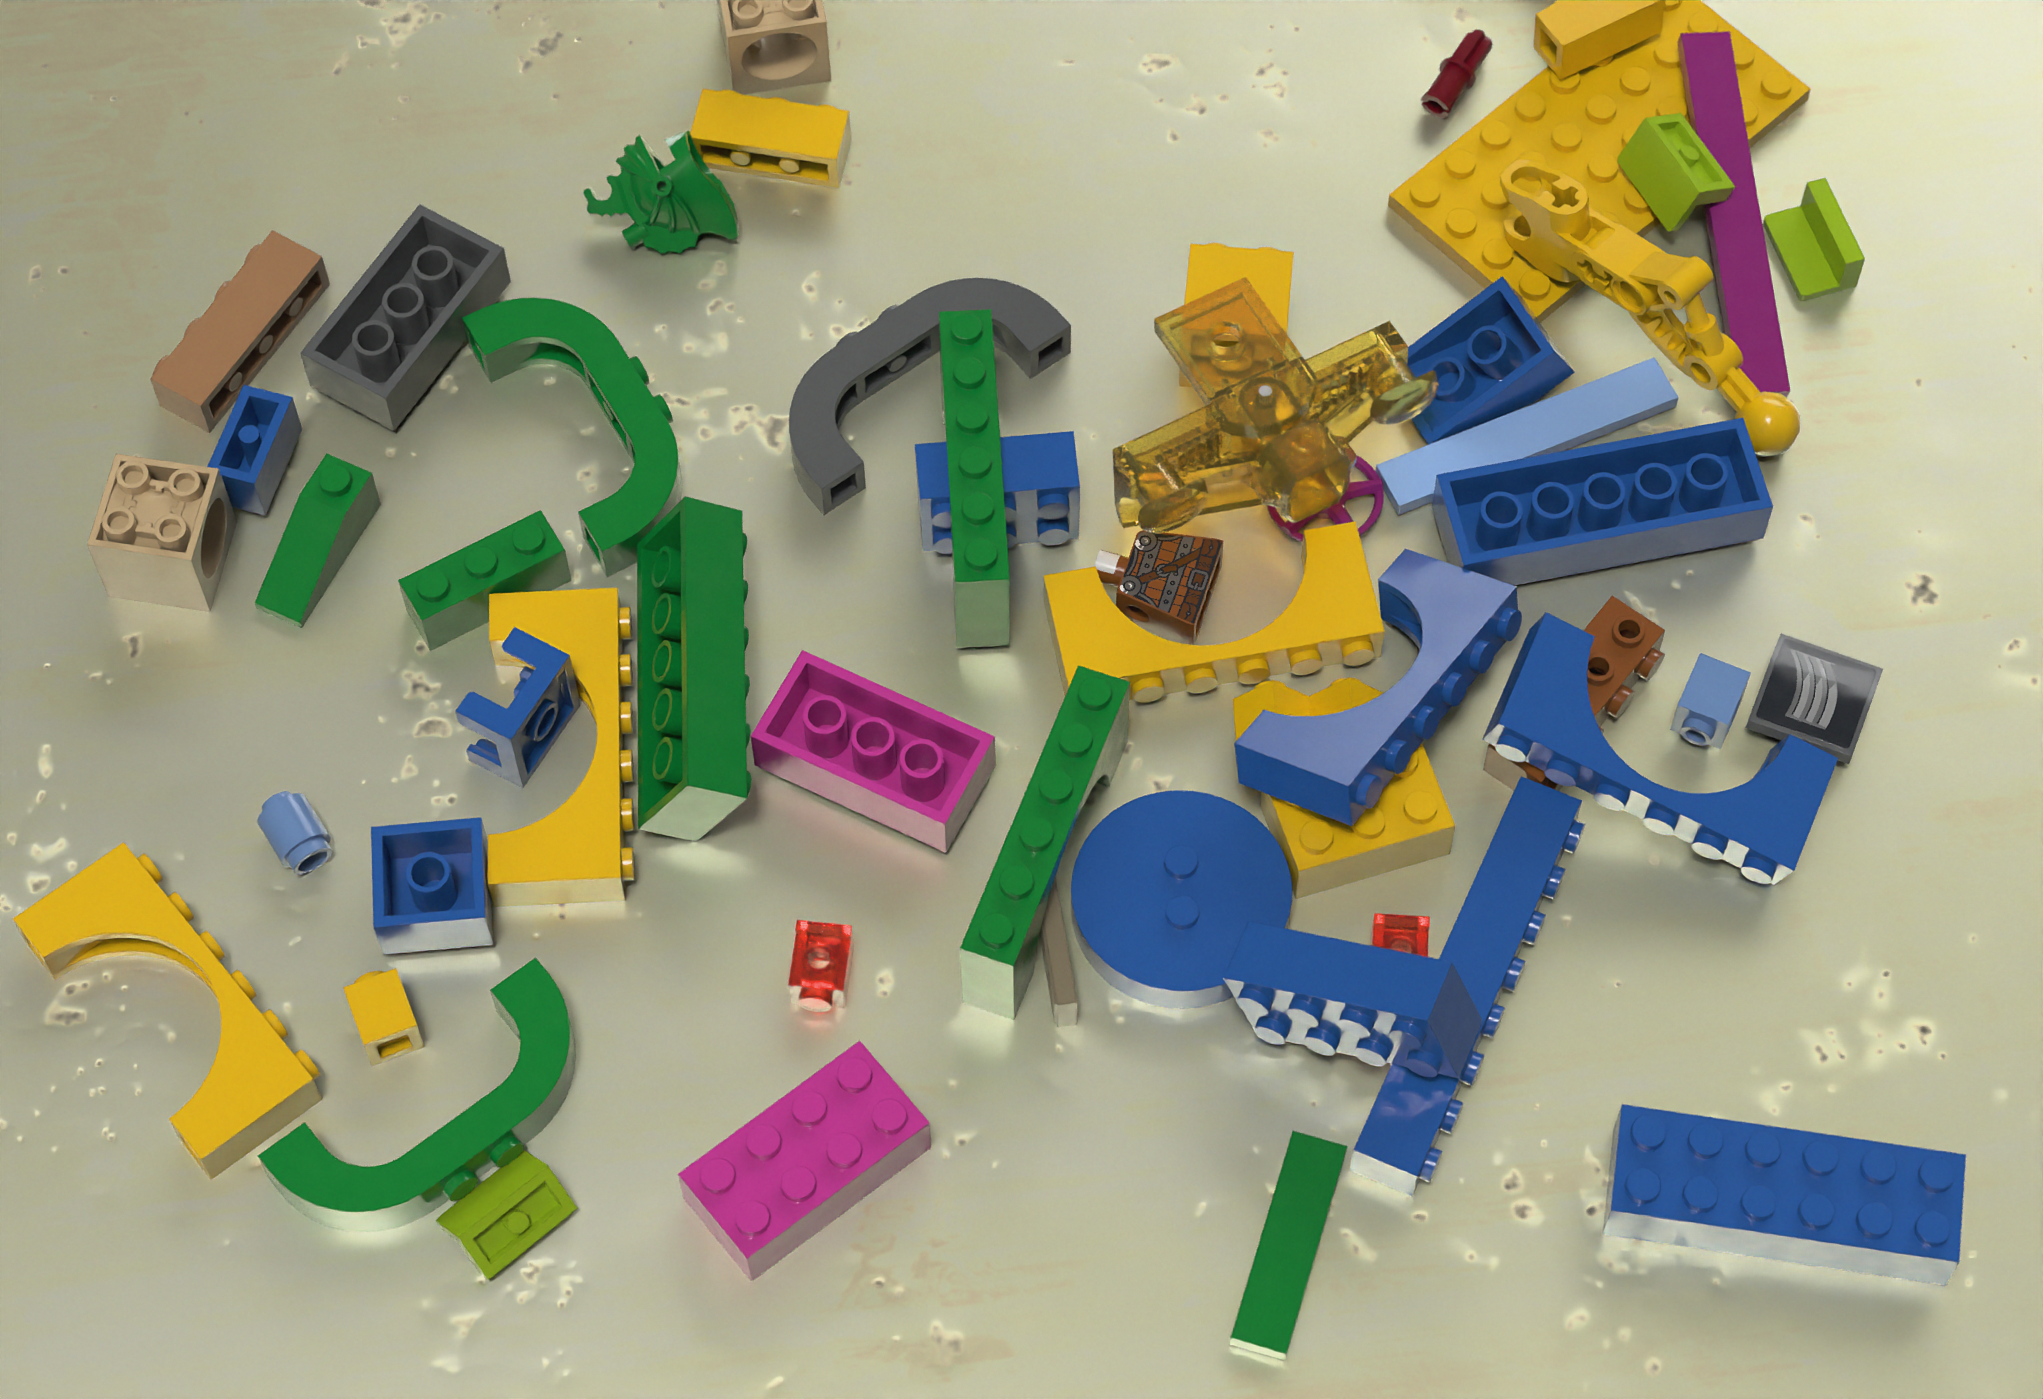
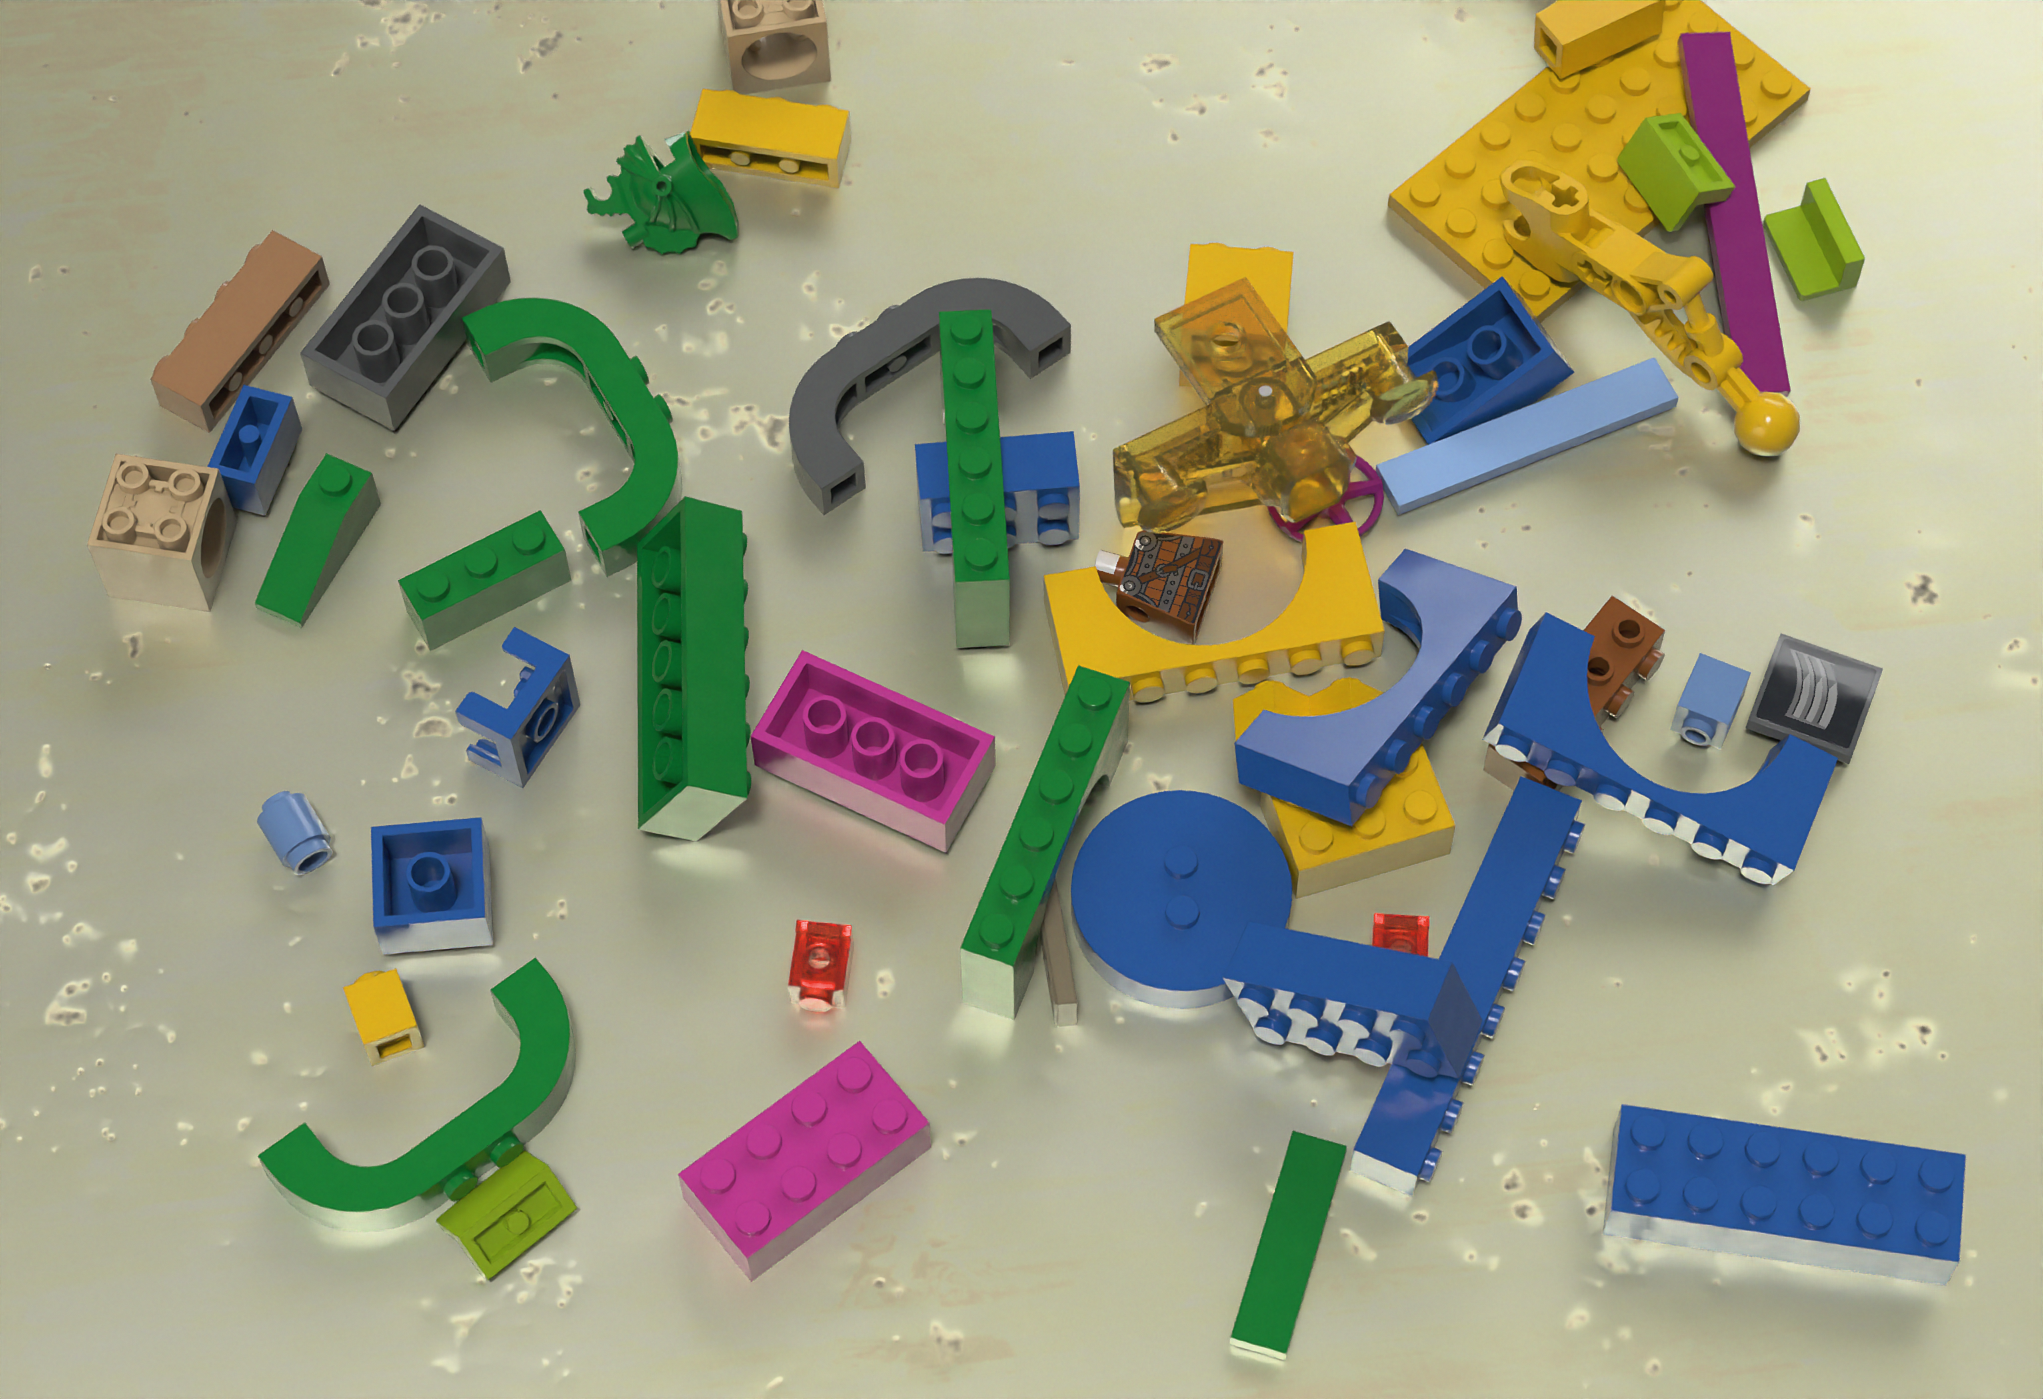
(122, 911): yellow arch -> none
(580, 846): yellow arch -> none
(1456, 74): dark red axle -> none
(1604, 504): blue brick -> none

